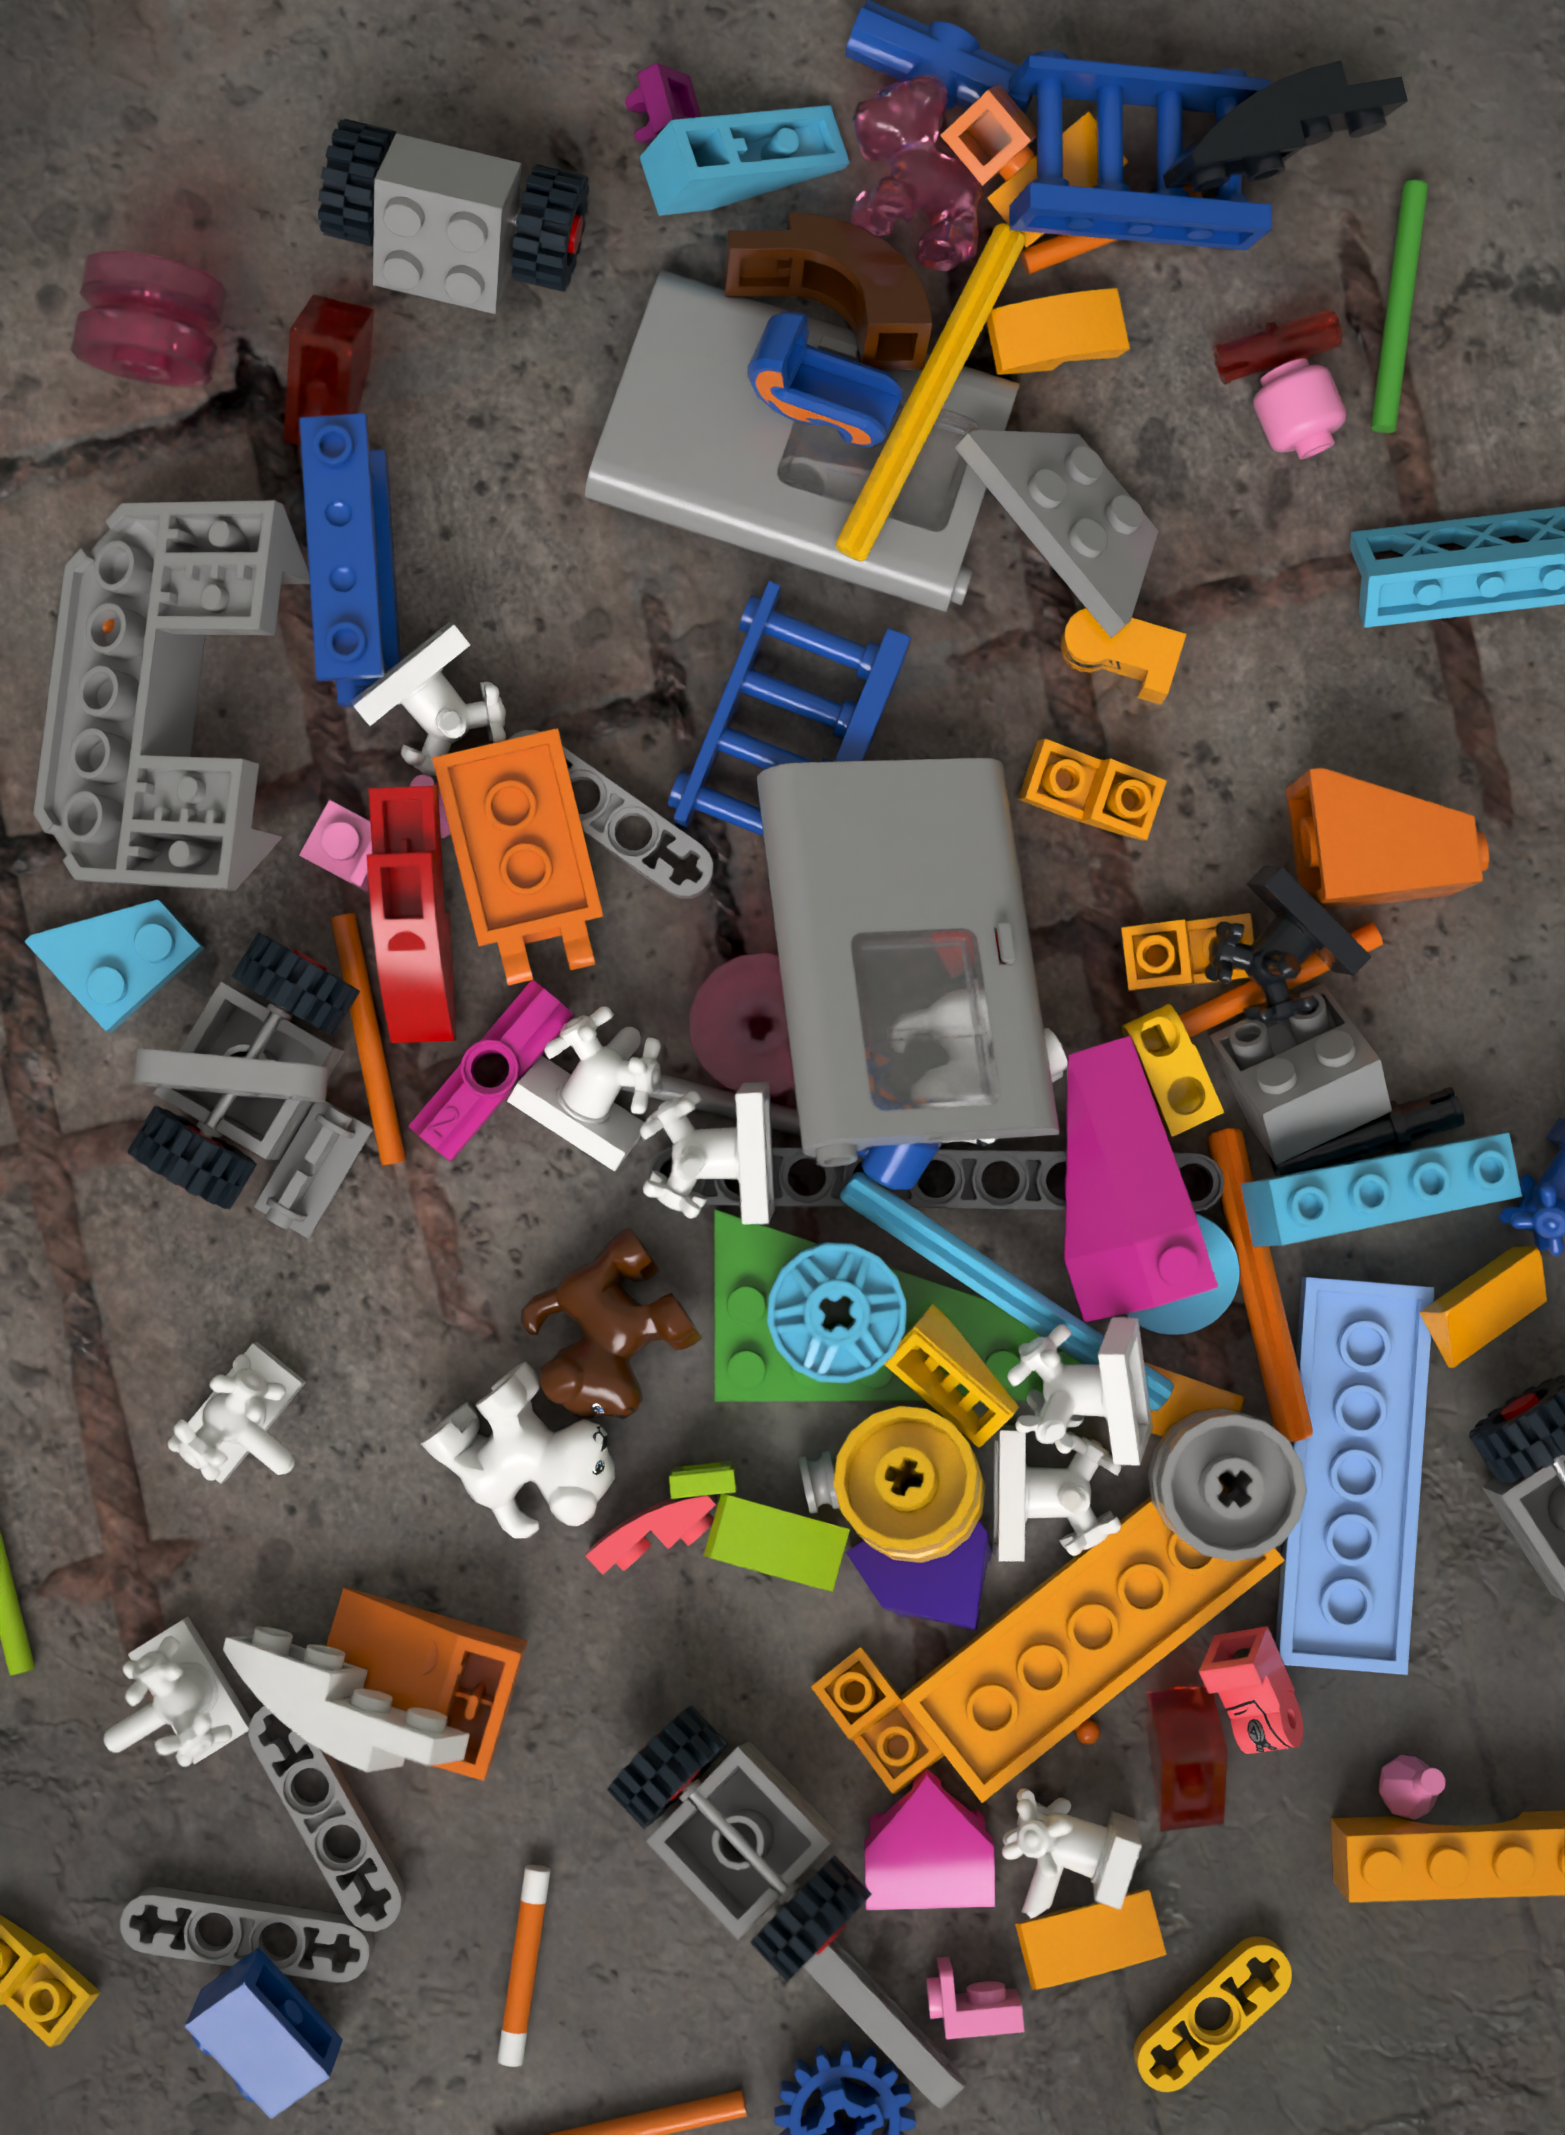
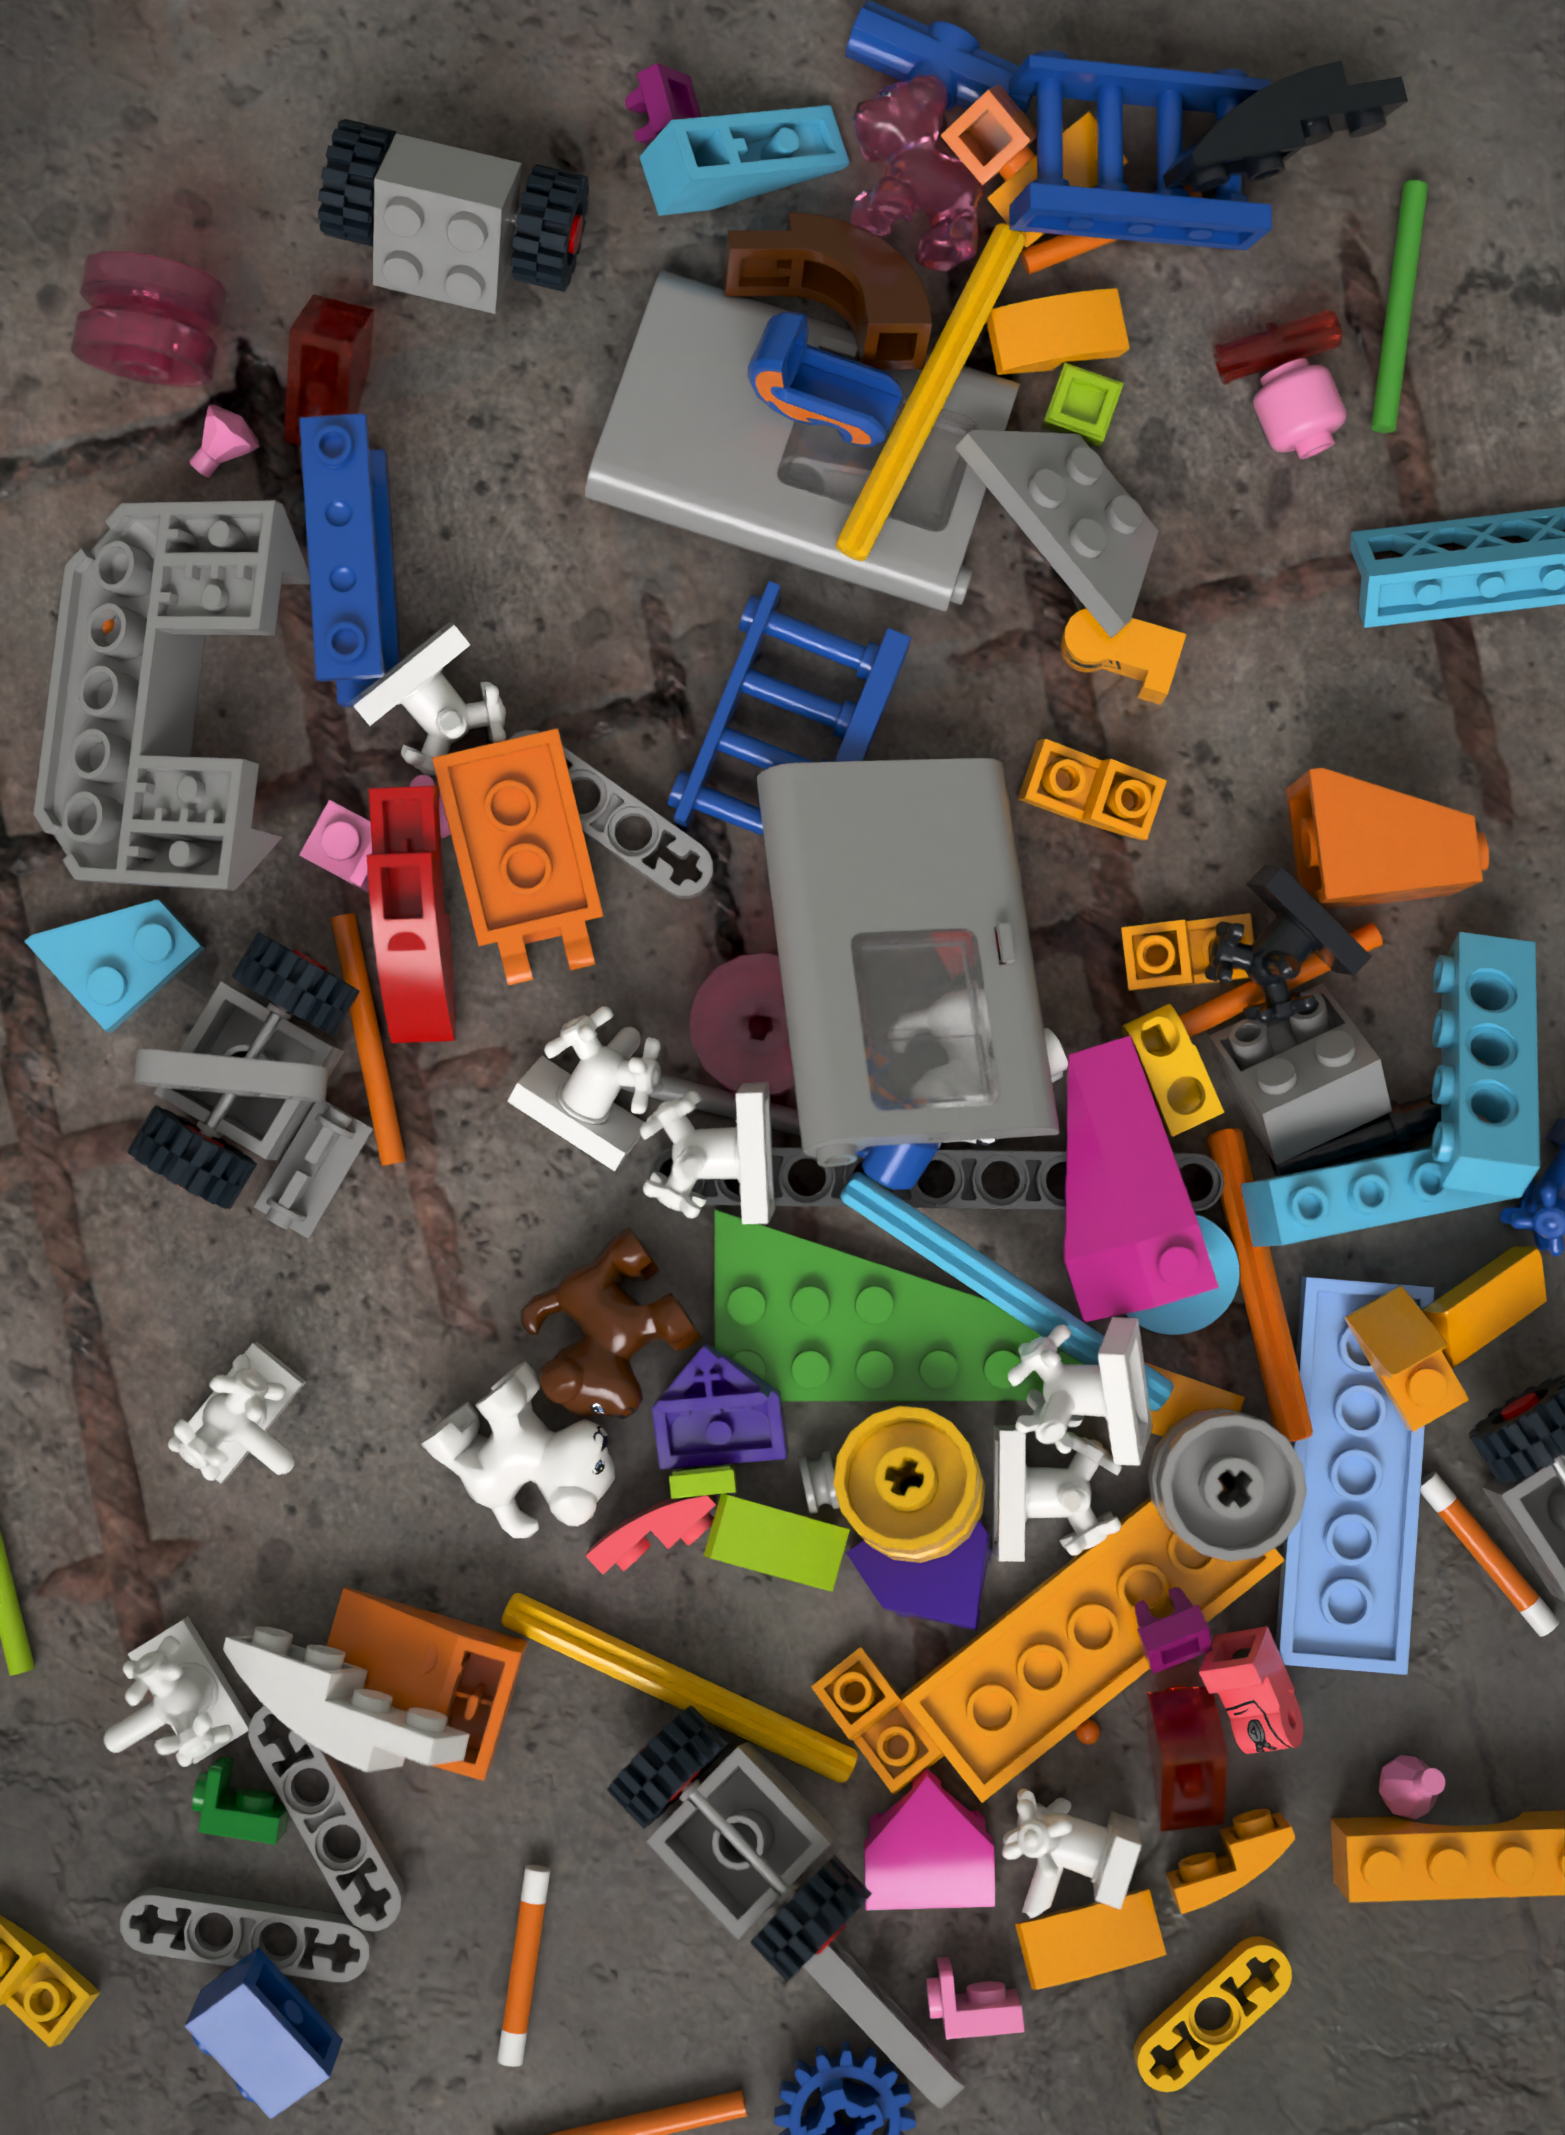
(223, 439): none -> bright pink rock
(246, 1816): none -> green bracket
(462, 1103): dark pink piece -> none
(679, 1687): none -> yellow axle
(718, 1415): none -> dark purple slope
(842, 1351): medium azure wheel -> none
(937, 1342): yellow slope -> none
(1083, 404): none -> lime tile
(1175, 1637): none -> magenta tile
(1250, 1849): none -> light orange slope
(1407, 1357): none -> light orange slope
(1488, 1554): none -> orange bar
(1502, 978): none -> medium azure brick

